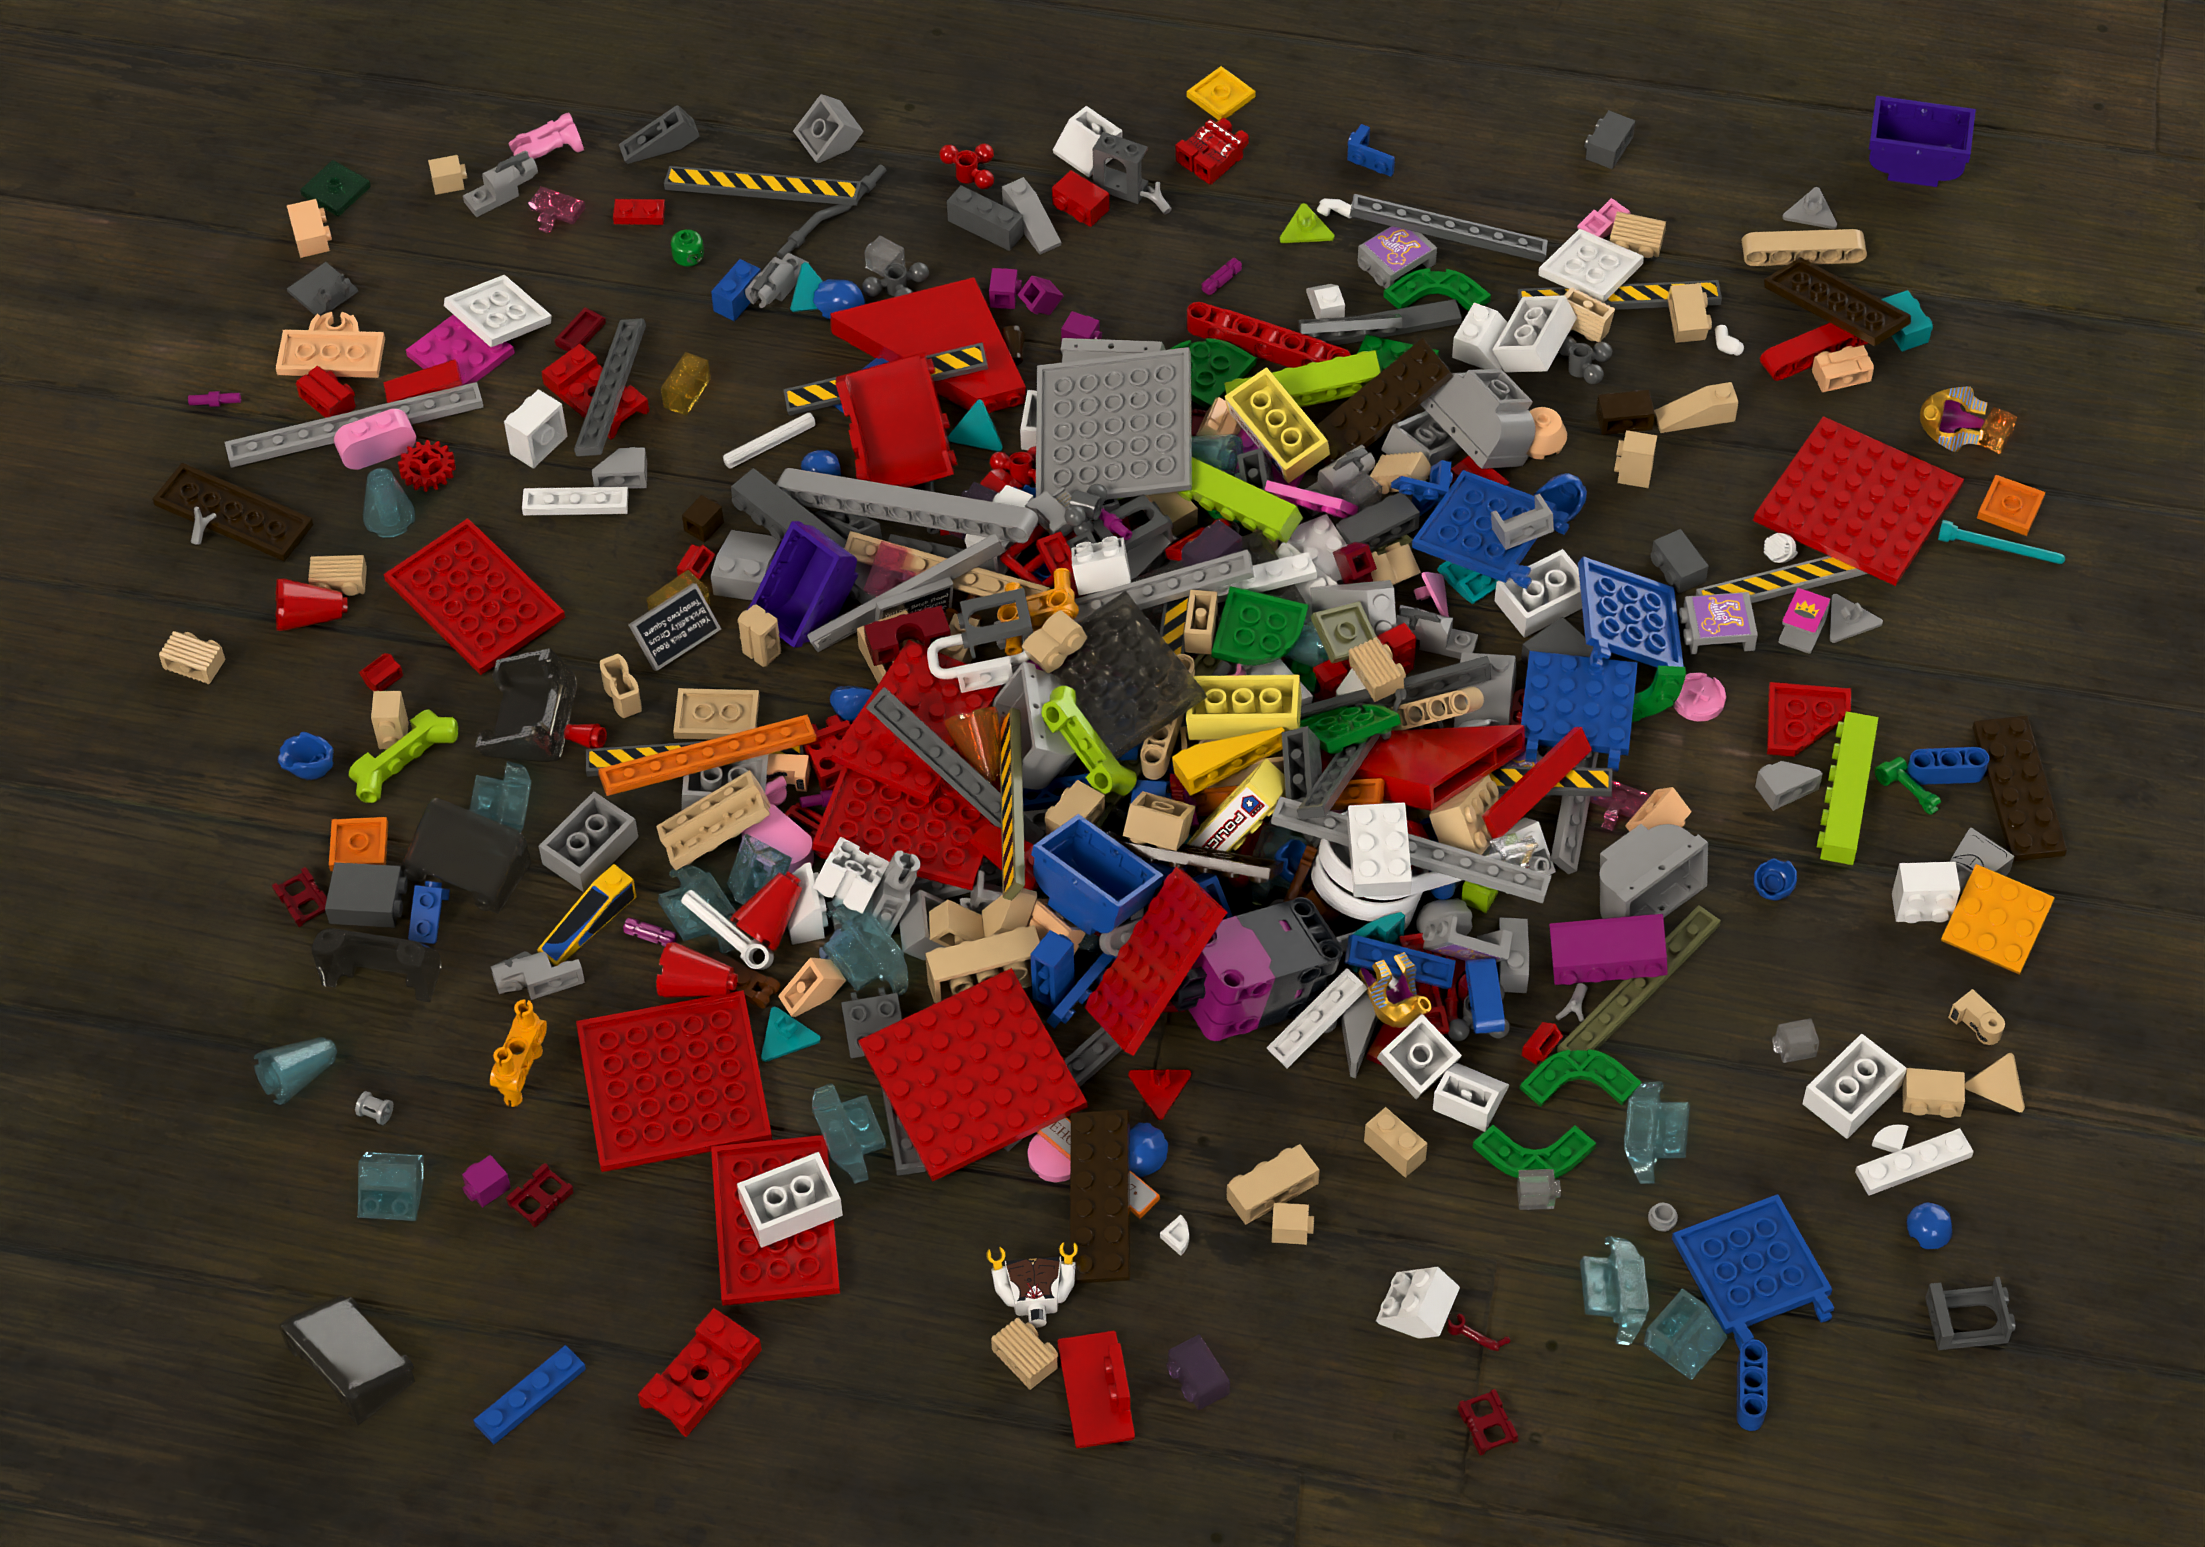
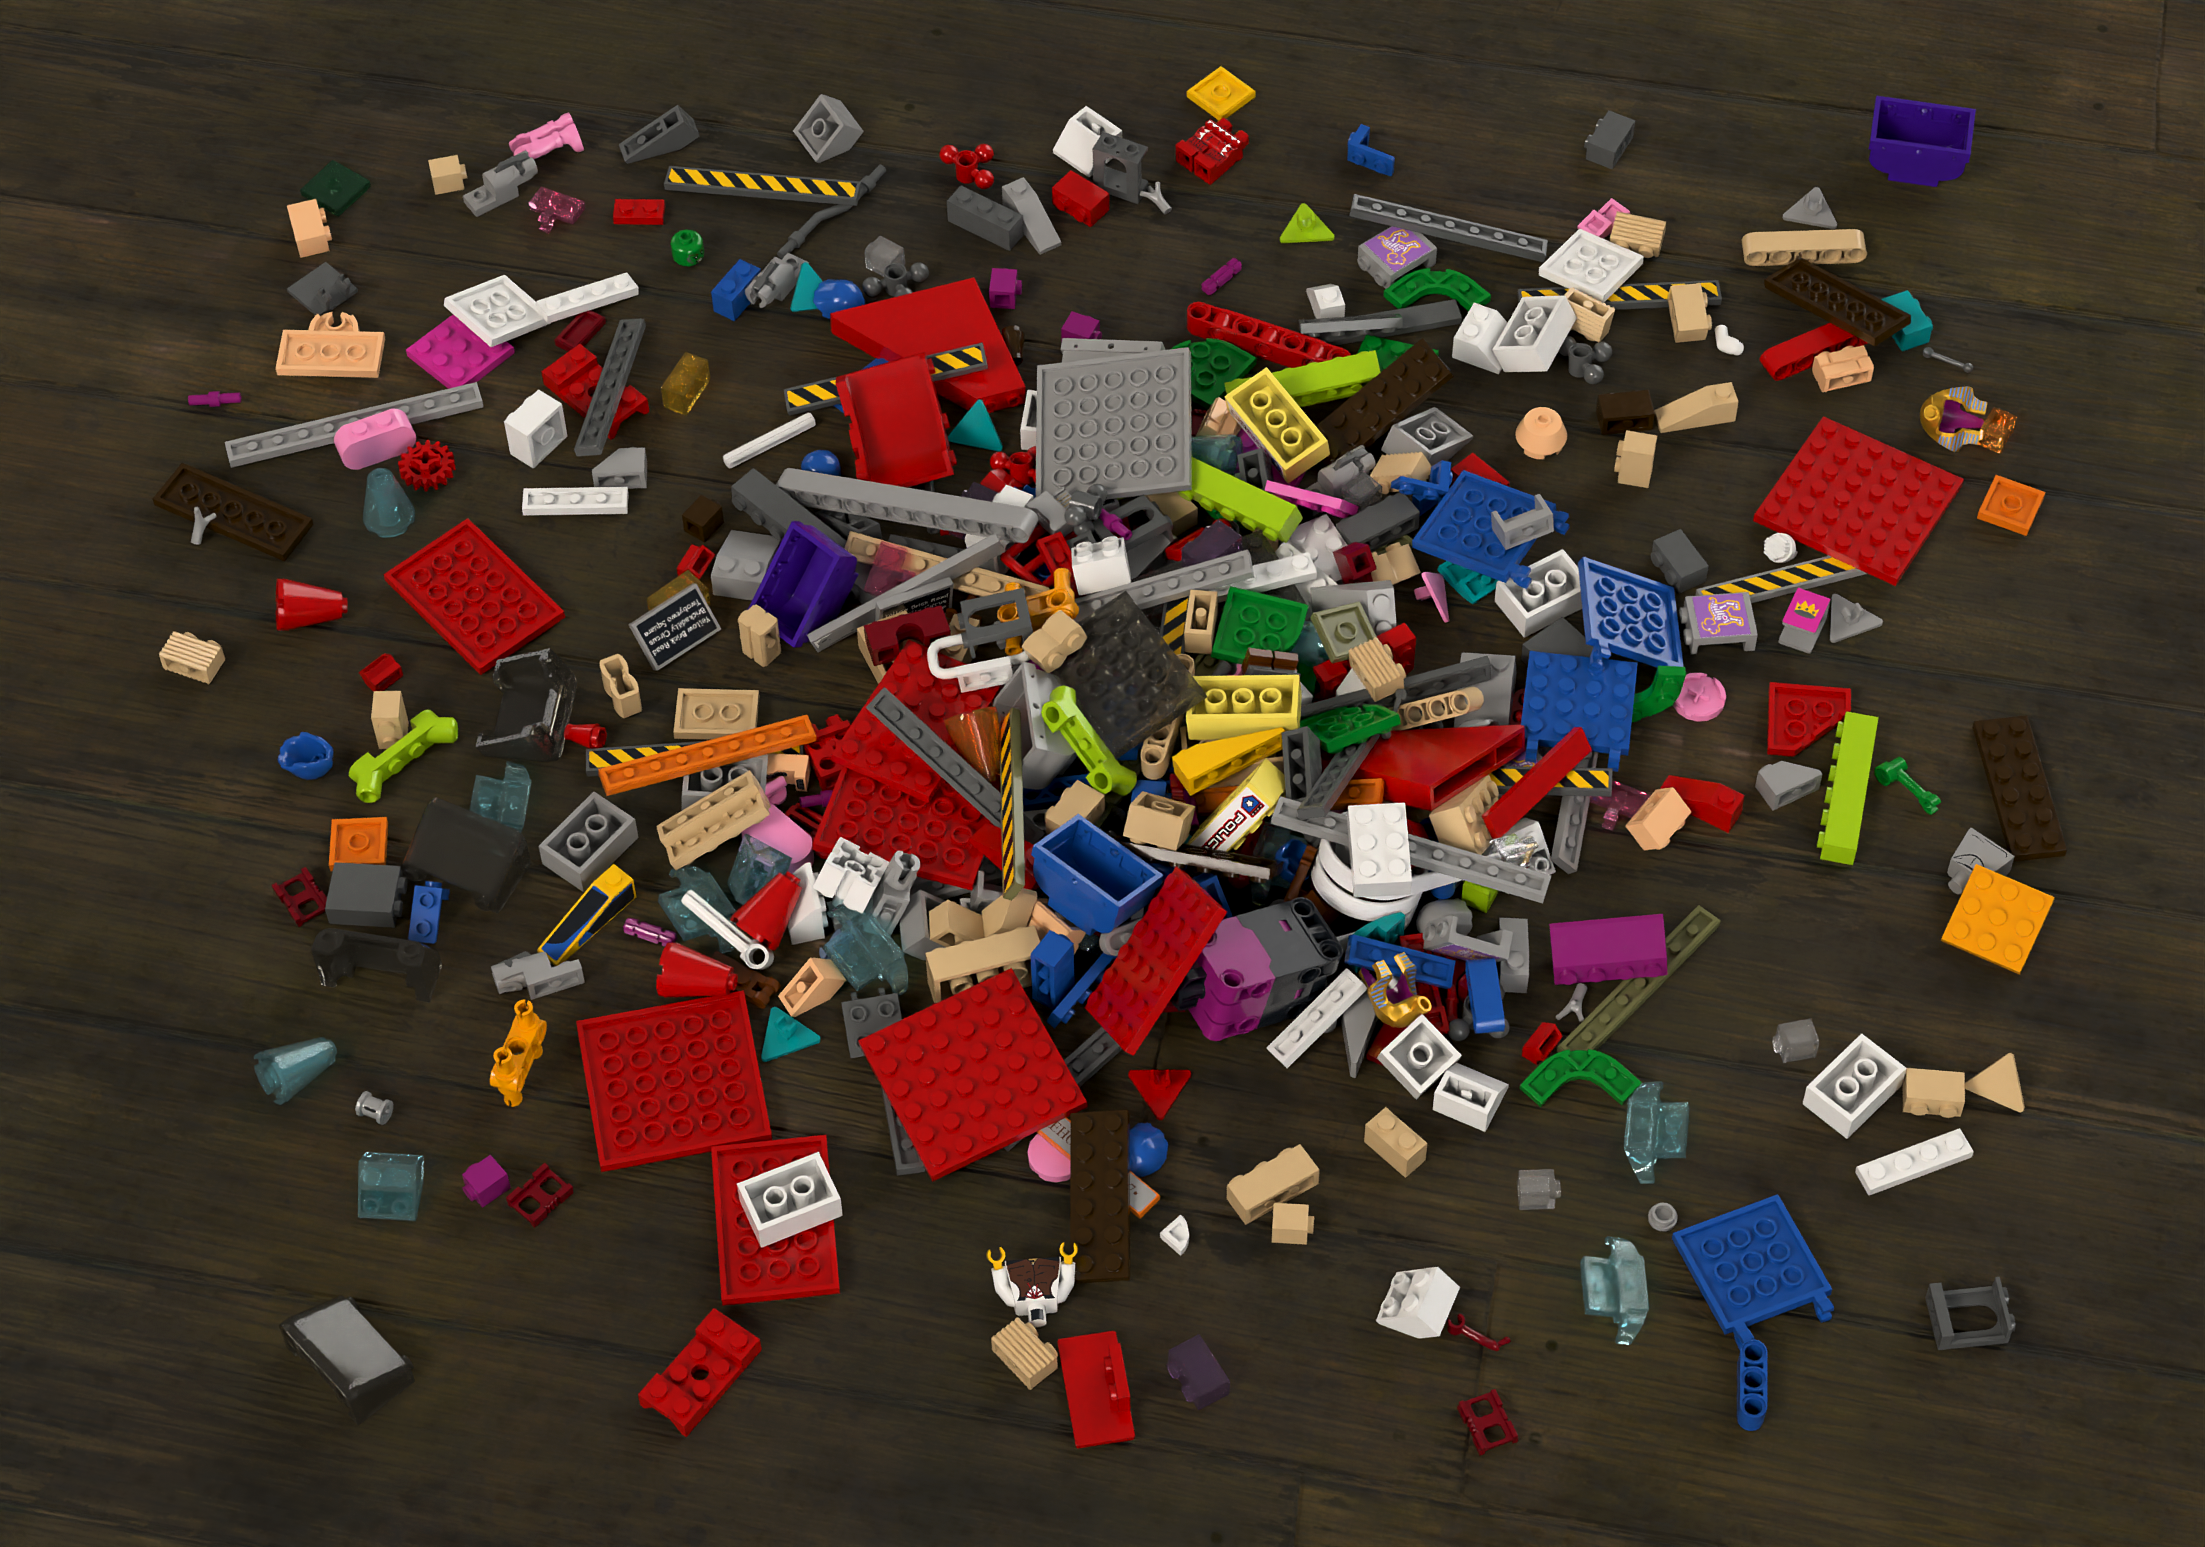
(325, 393): red brick -> none
(339, 573): tan brick -> none
(424, 381): red tile -> none
(529, 1394): blue plate -> none
(587, 297): none -> white plate
(847, 1129): clear light blue plate -> none
(849, 701): blue hair -> none
(1040, 295): magenta brick -> none
(1265, 663): none -> reddish brown hips
(1334, 204): white arm -> none
(1436, 632): light grey plate -> none
(1487, 416): light grey container -> none
(1511, 1157): green plate -> none
(1566, 493): blue hair -> none
(1651, 871): light grey container -> none
(1685, 1334): clear light blue slope -> none
(1708, 800): none -> red slope
(1775, 879): blue hair -> none
(1891, 1138): white tile -> none
(1925, 891): white brick -> none
(1928, 353): none -> dark grey hinge
(1930, 1225): blue hair -> none
(1948, 765): blue beam -> none
(1951, 532): teal piece -> none
(1979, 1017): tan leg -> none

